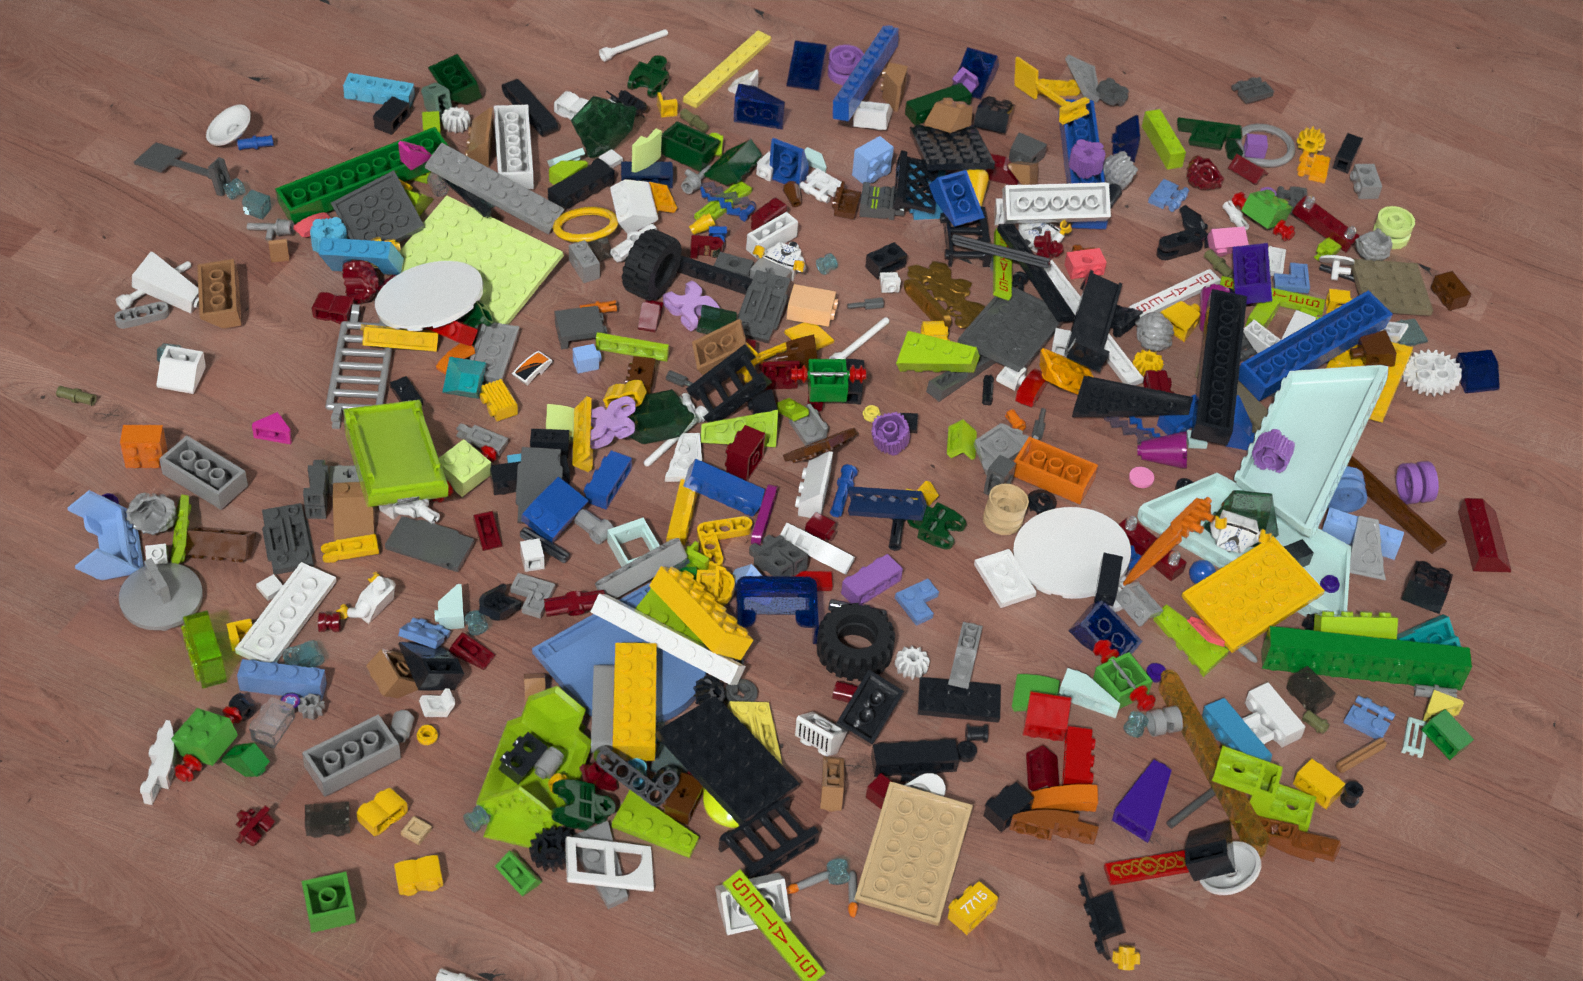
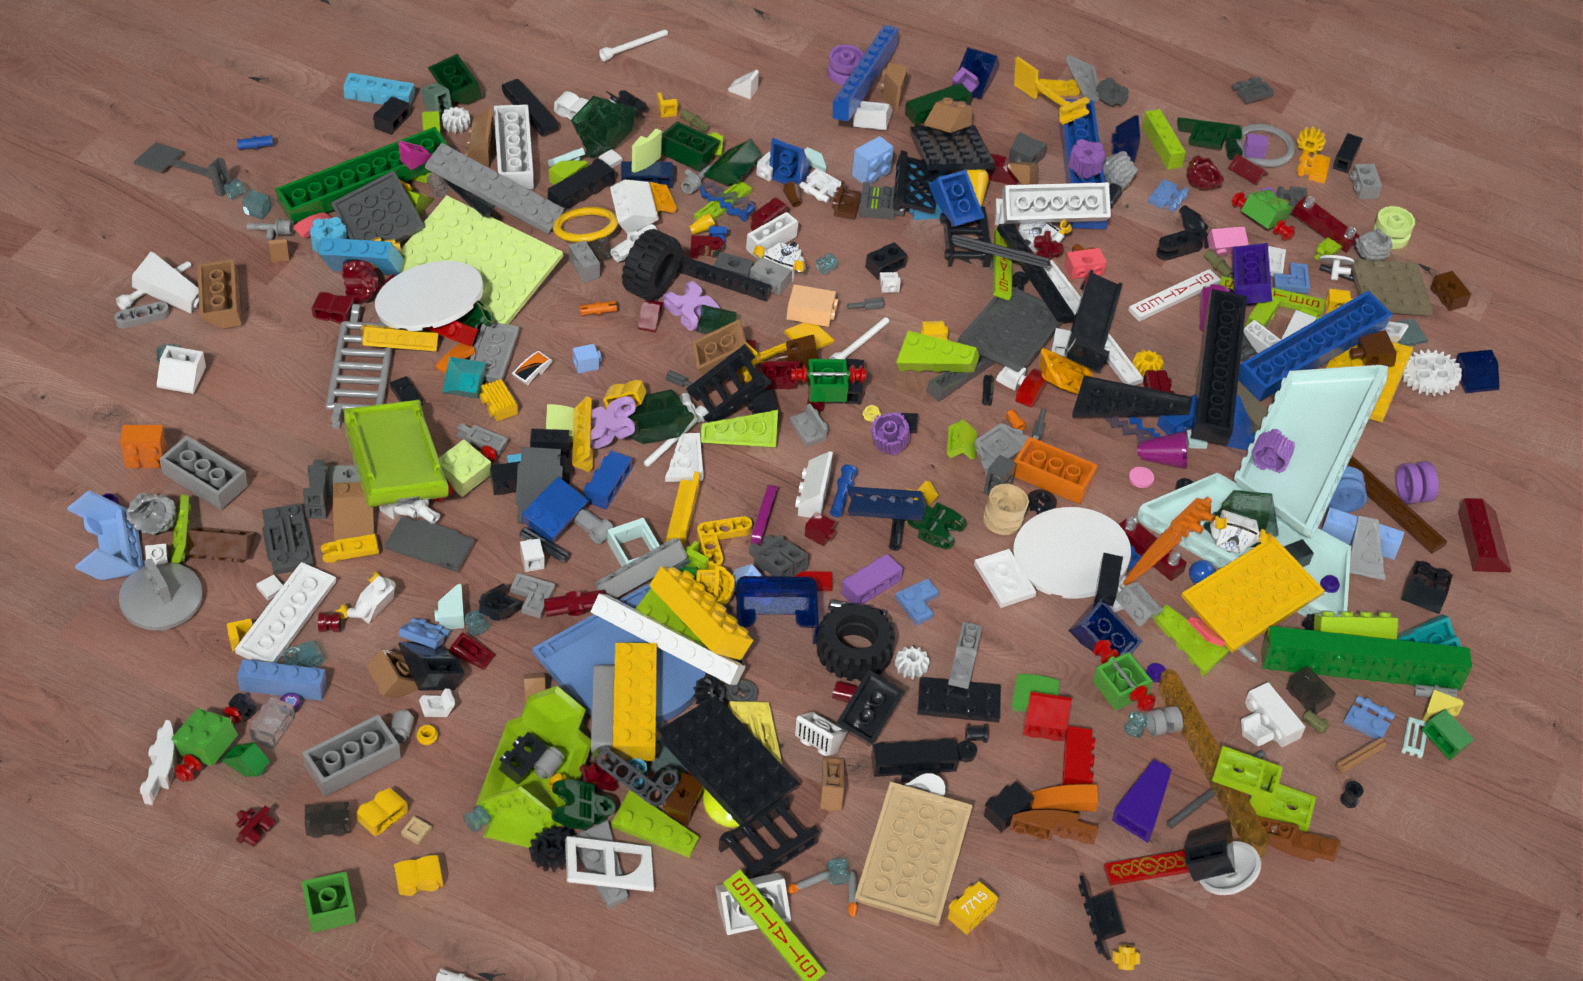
(76, 395): olive pin -> none
(203, 649): clear neon green brick -> none
(228, 125): white dish -> none
(272, 429): dark pink slope -> none
(311, 706): light grey gear -> none
(487, 530): dark red slope -> none
(518, 873): bright green slope -> none
(578, 324): dark grey panel -> none
(632, 346): lime tile -> none
(642, 369): reddish brown brick -> none
(650, 75): dark green piece -> none
(724, 487): blue brick -> none
(726, 69): light yellow plate -> none
(745, 452): dark red brick -> none
(758, 107): clear blue slope -> none
(763, 305): dark grey piece -> none
(792, 409): lime plate -> none
(807, 65): clear blue slope -> none
(818, 548): white slope -> none
(821, 446): reddish brown wing -> none
(877, 790): dark red brick -> none
(943, 288): pearl gold plant -> none
(994, 114): black slope -> none
(1042, 768): dark red panel -> none
(1088, 693): light aqua slope -> none
(1124, 320): black hinge -> none
(1154, 331): light grey hair -> none
(1183, 318): yellow torso -> none
(1232, 730): dark azure brick -> none
(1235, 215): white pin -> none
(1319, 782): yellow brick -> none

